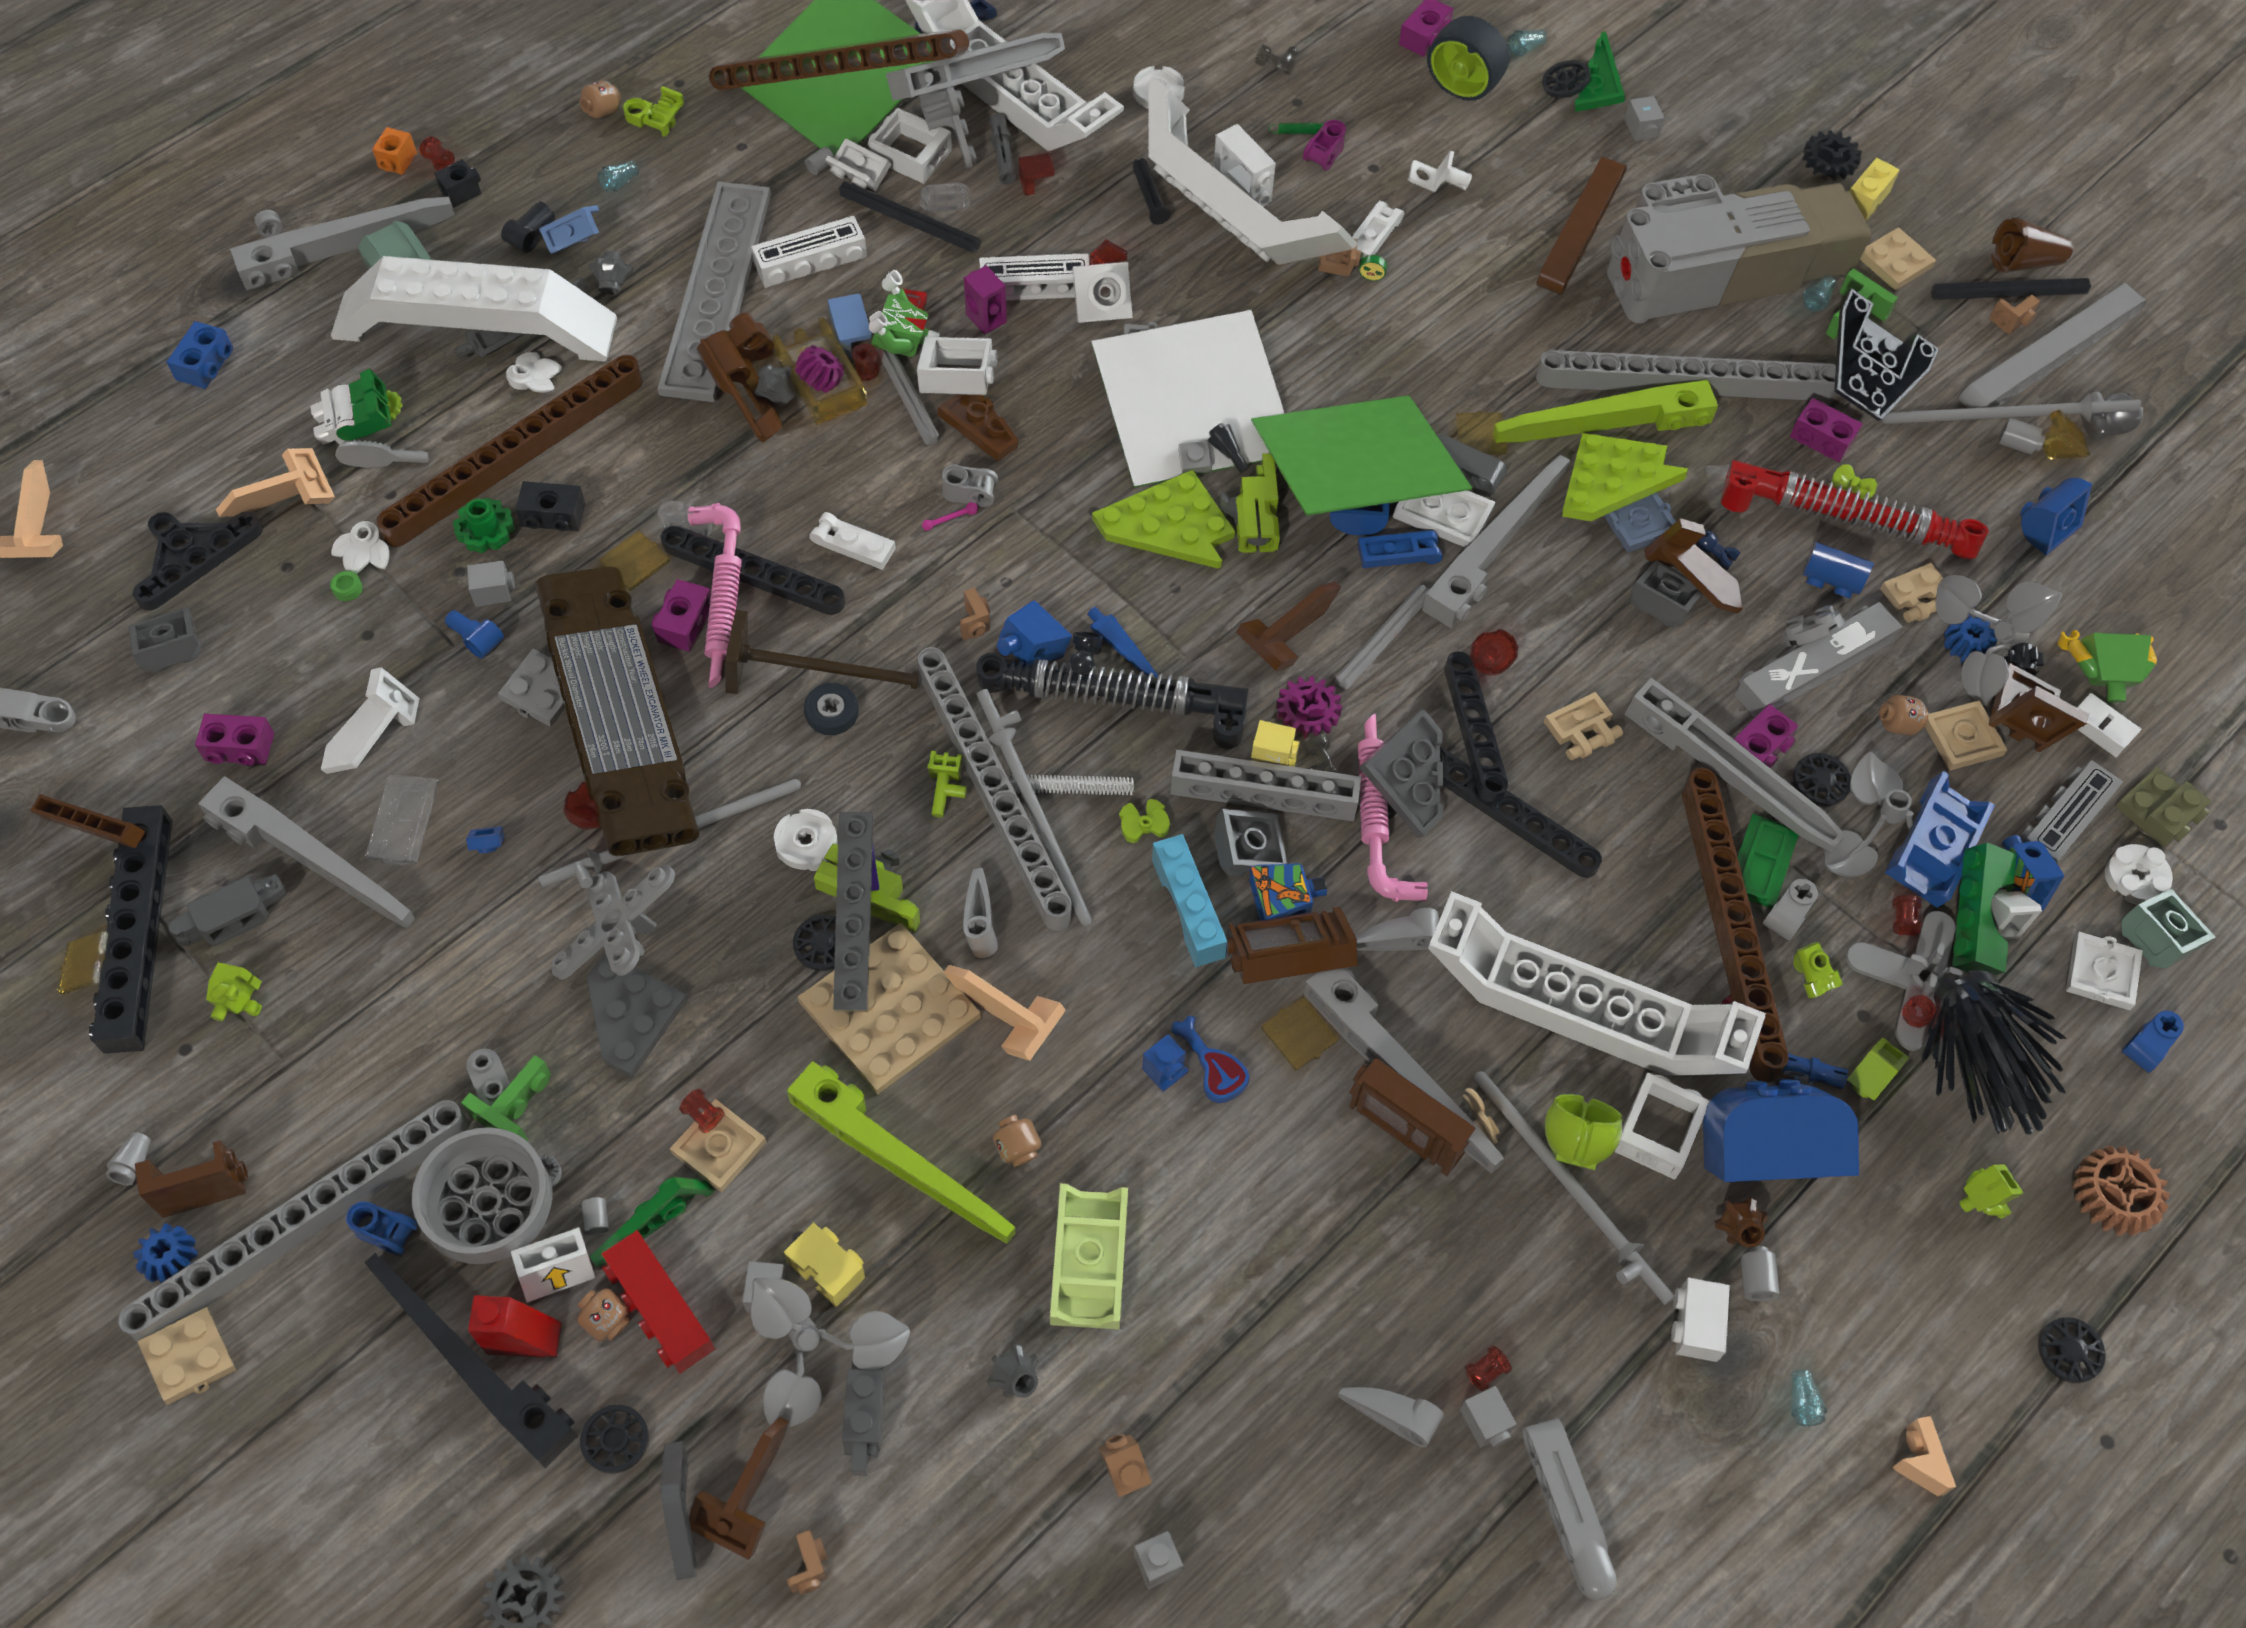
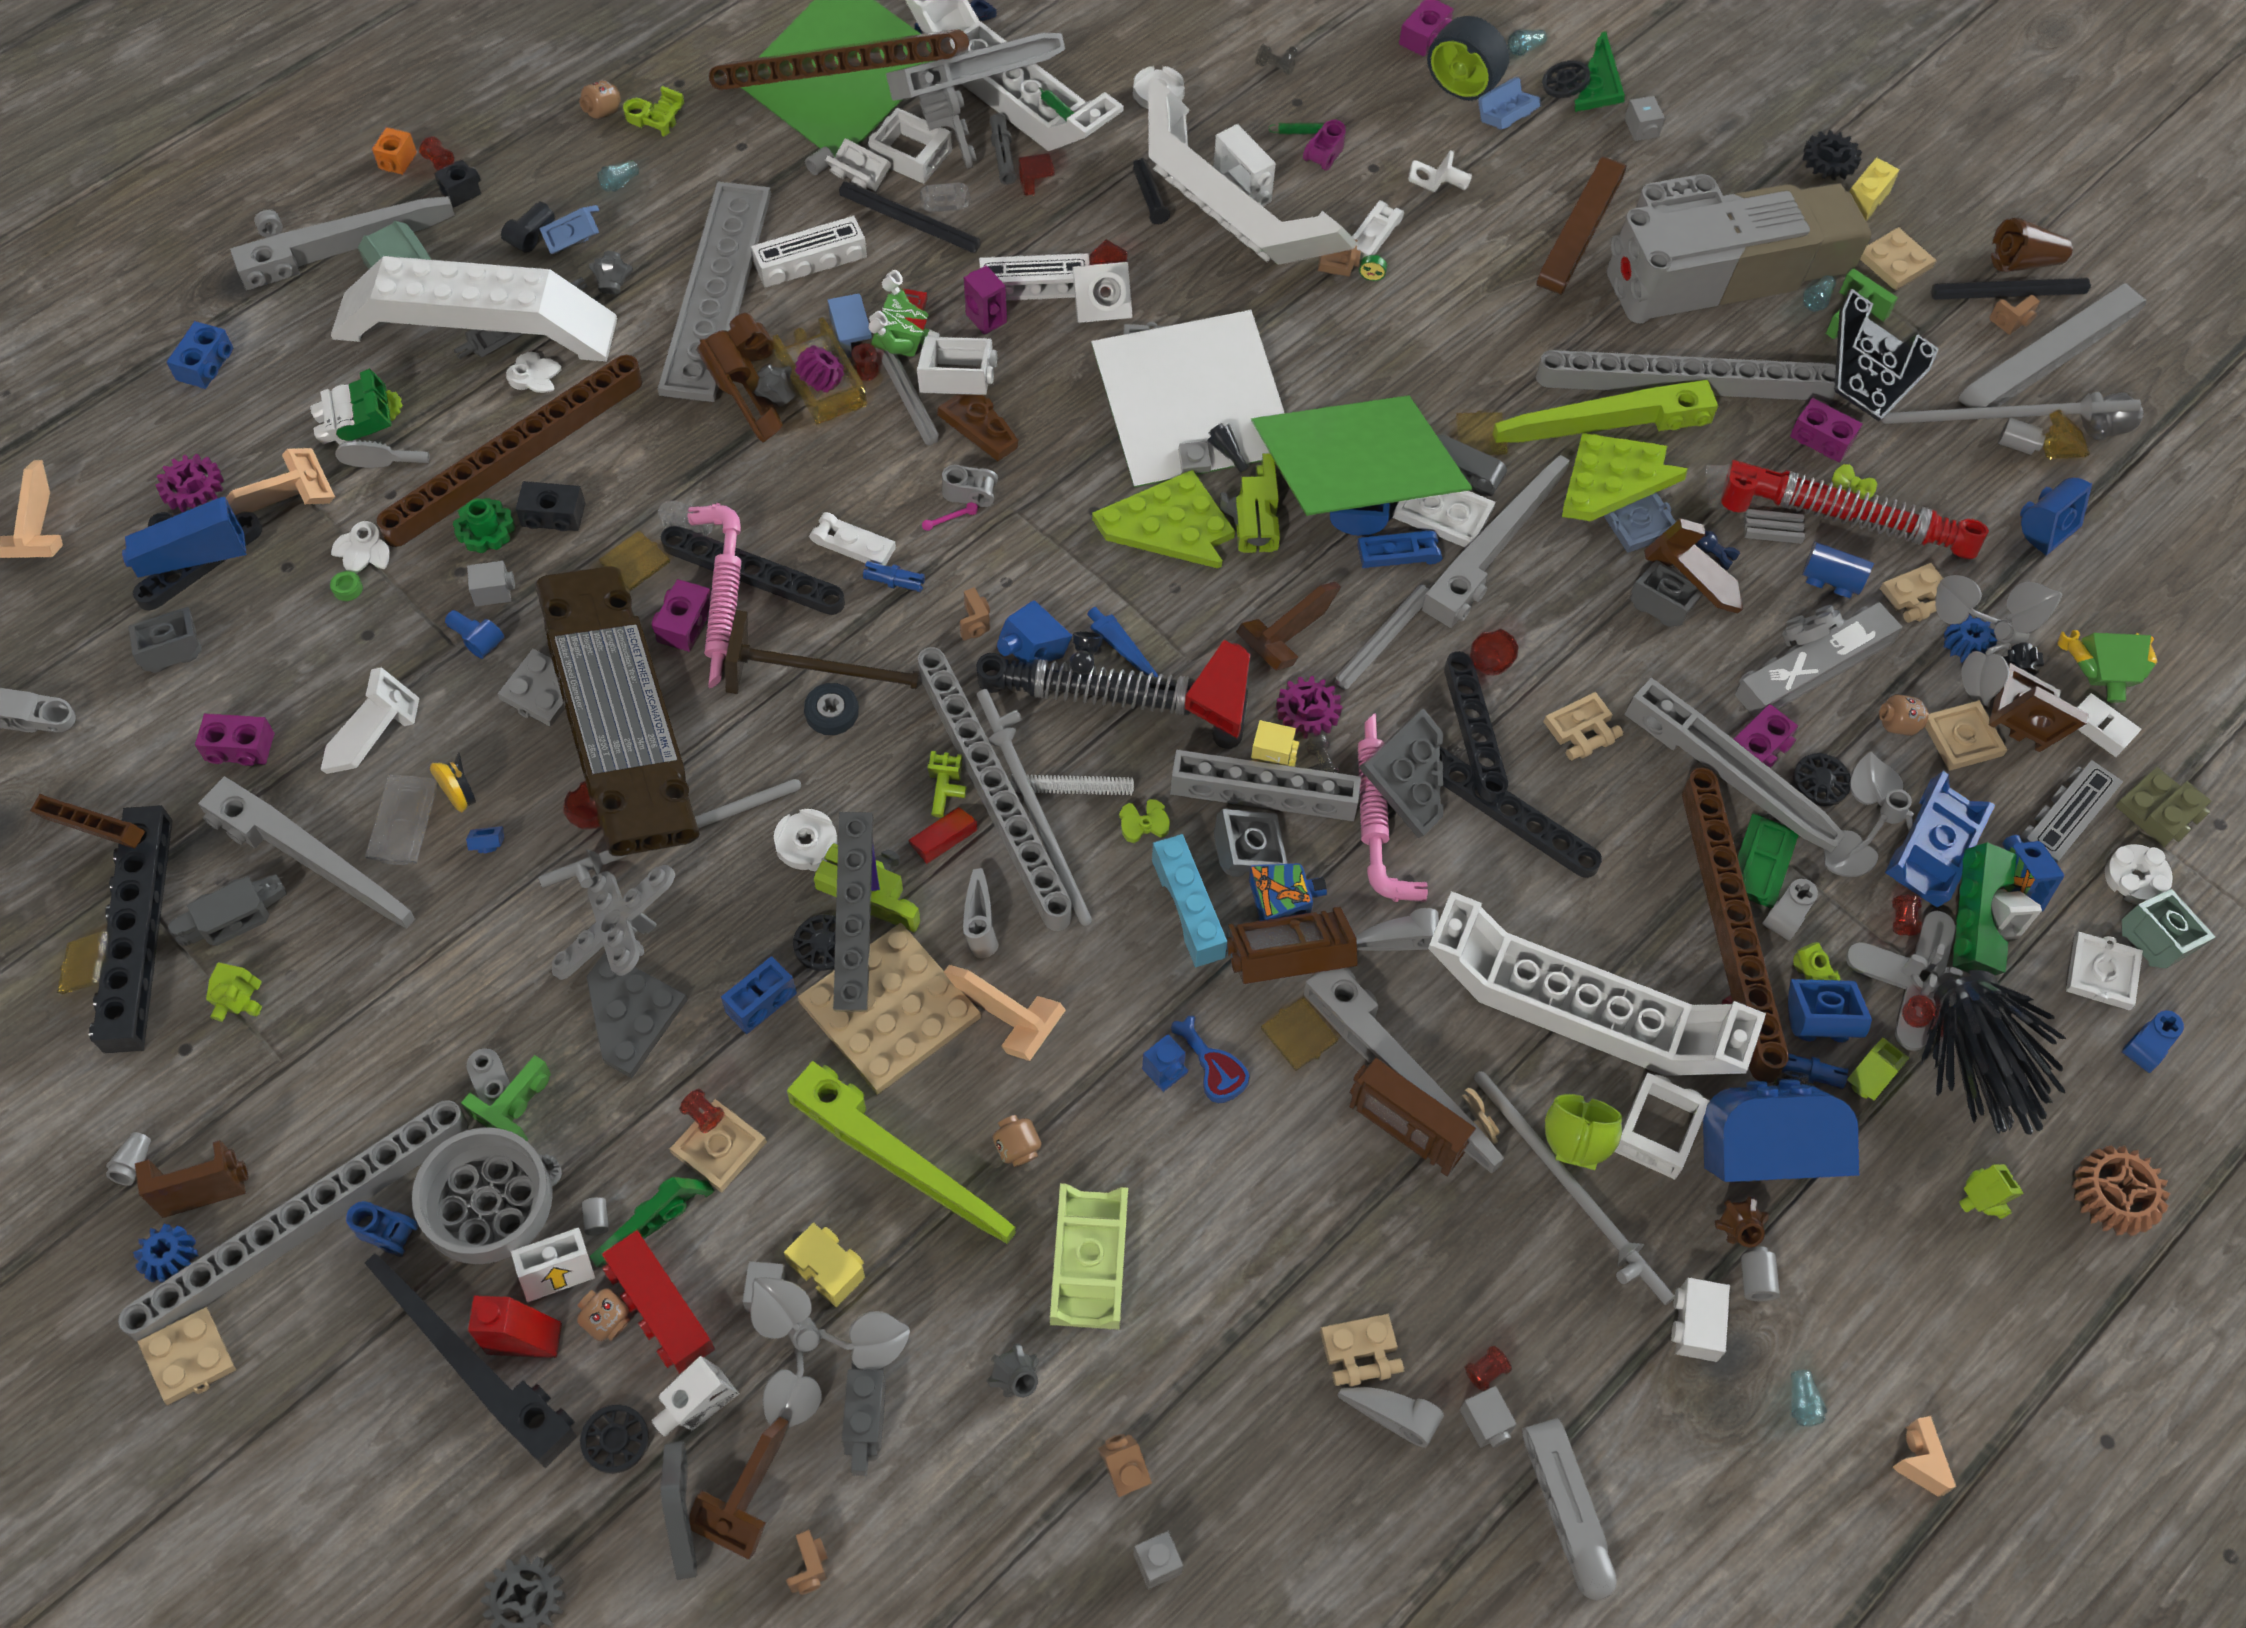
(186, 540): none -> blue slope
(189, 482): none -> magenta gear
(454, 783): none -> yellow piece
(694, 1397): none -> white torso
(759, 995): none -> blue brick
(894, 576): none -> blue pin
(943, 834): none -> red slope
(1056, 104): none -> green piece
(1221, 688): none -> red slope
(1360, 1340): none -> tan plate
(1506, 104): none -> medium blue bracket
(1773, 522): none -> light grey tile
(1827, 1010): none -> blue brick
(2072, 1350): black wheel -> none

